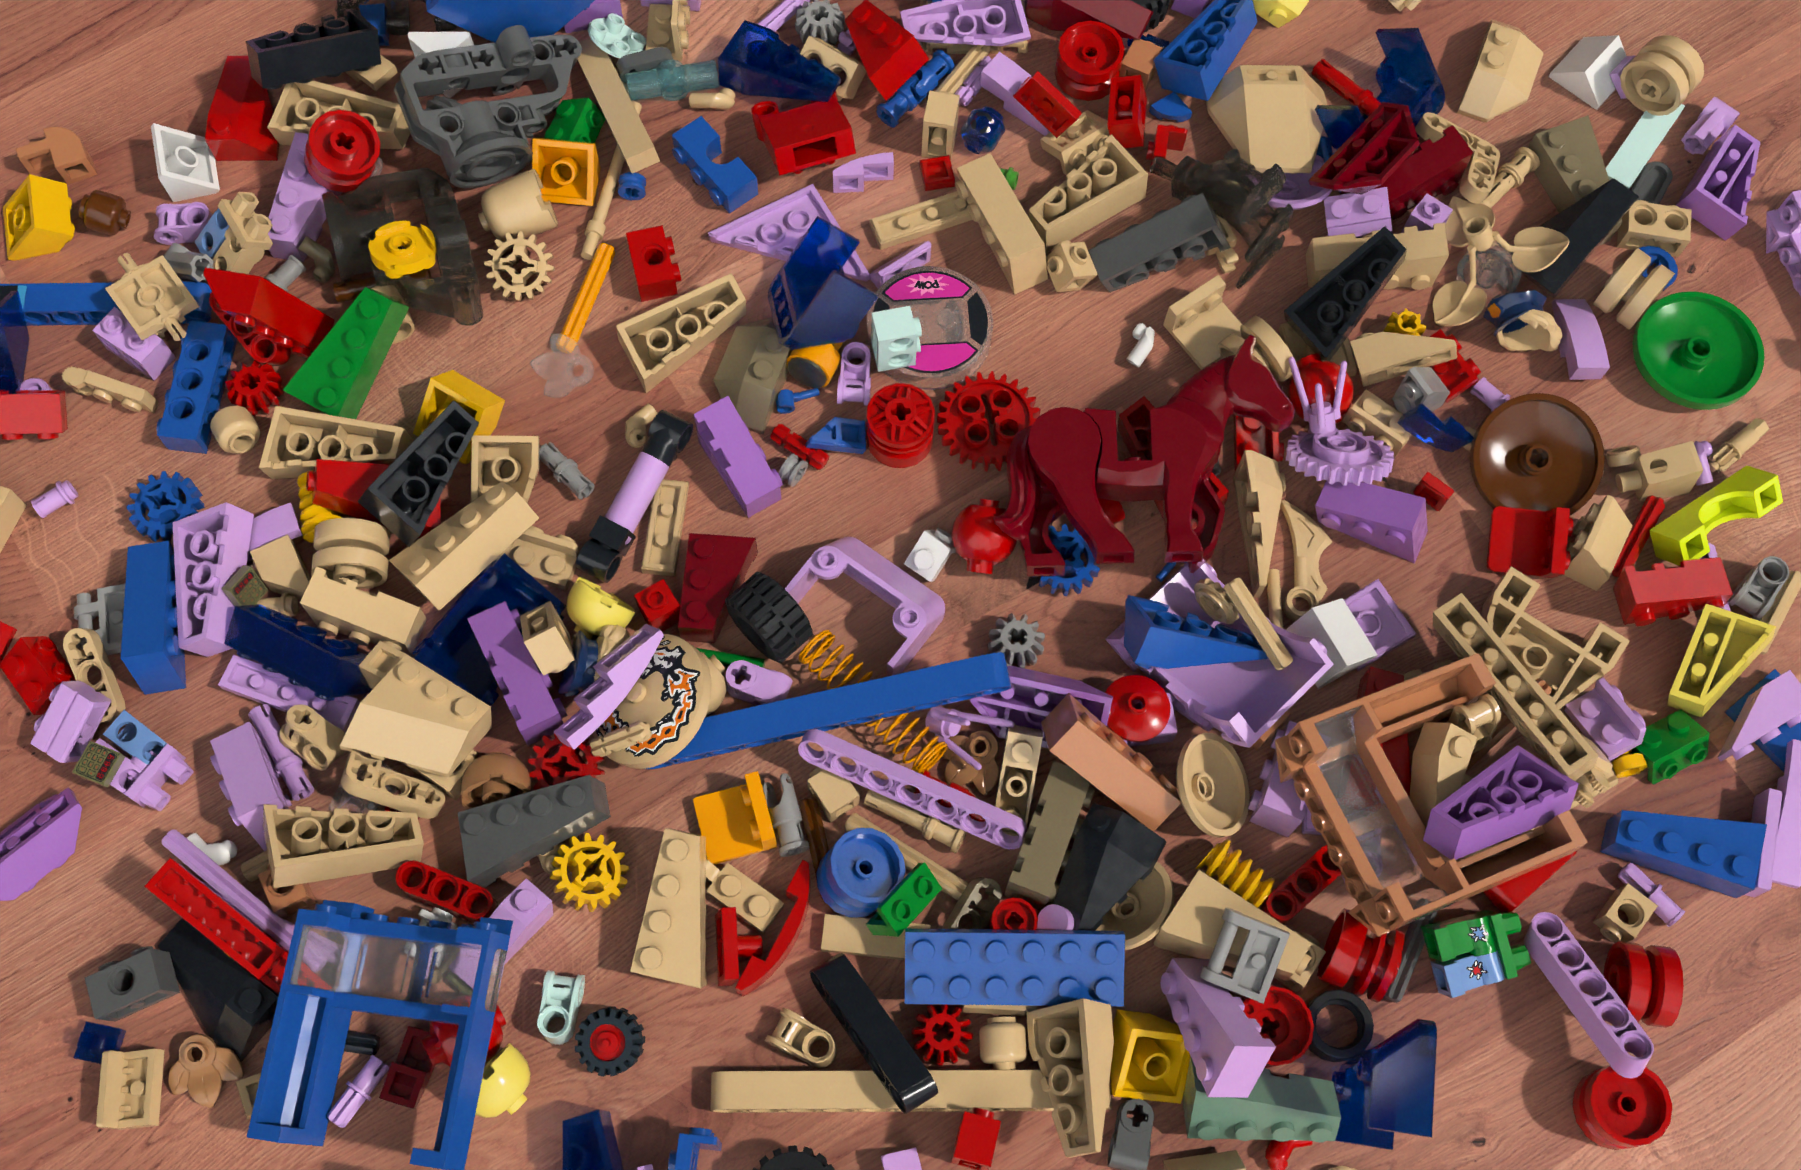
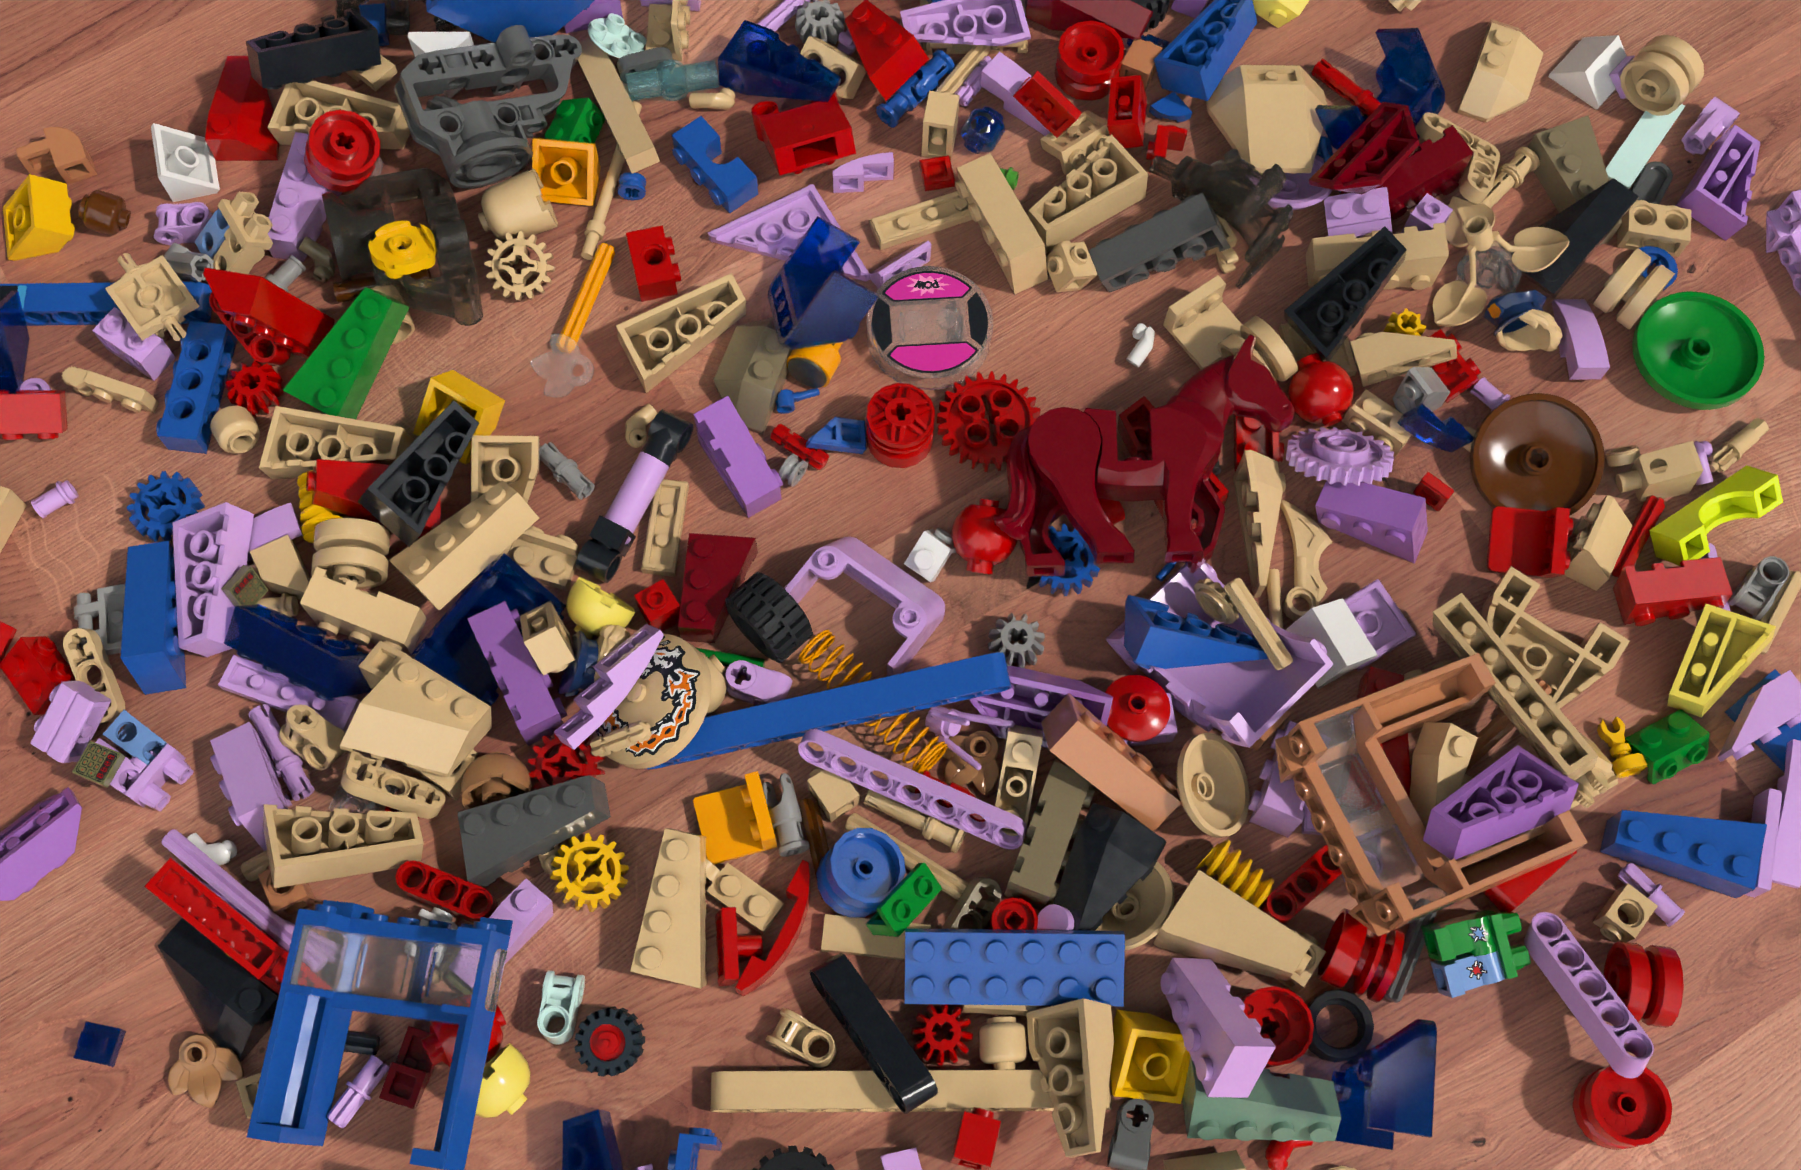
(111, 990): dark grey brick -> none
(130, 1089): tan bracket -> none
(854, 380): lavender piece -> none
(895, 338): light aqua brick -> none
(1256, 960): light grey plate -> none
(1321, 414): lavender plant -> none
(1478, 719): tan piece -> none
(1607, 719): lavender bracket -> none

